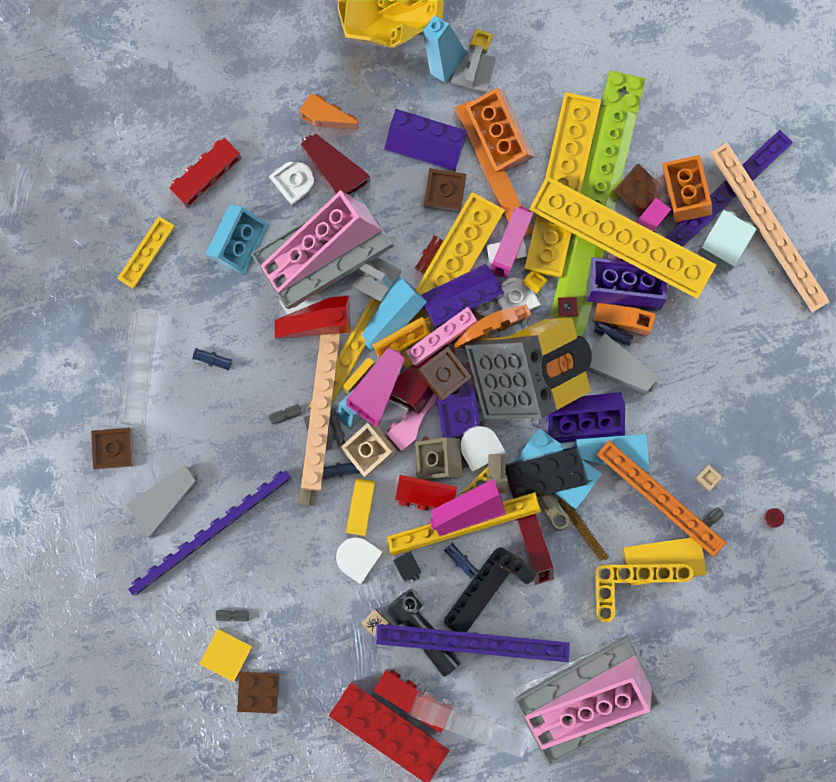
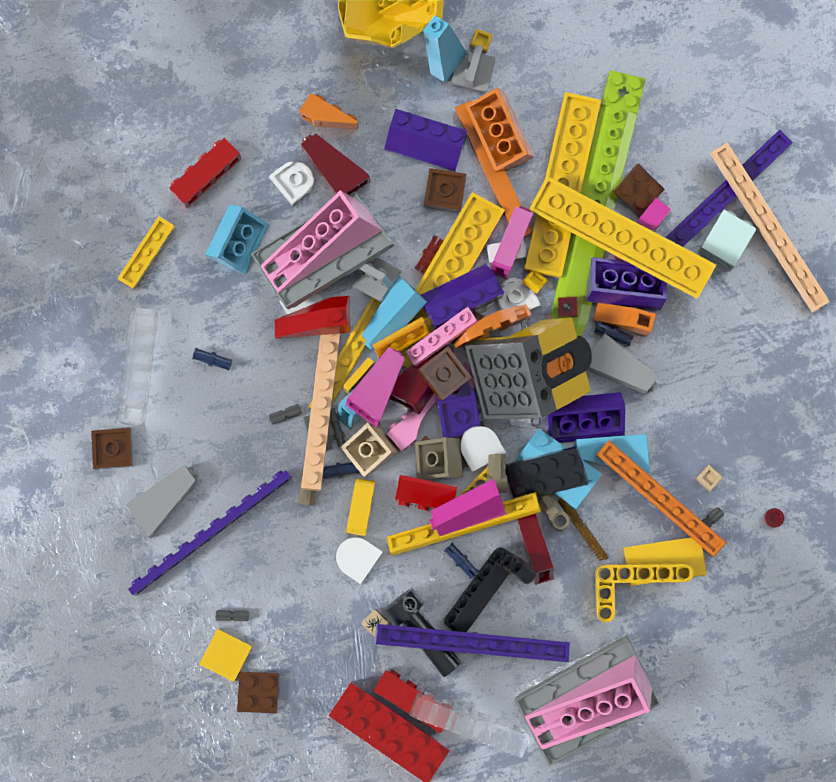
(407, 567): black brick -> none
(687, 188): orange brick -> none

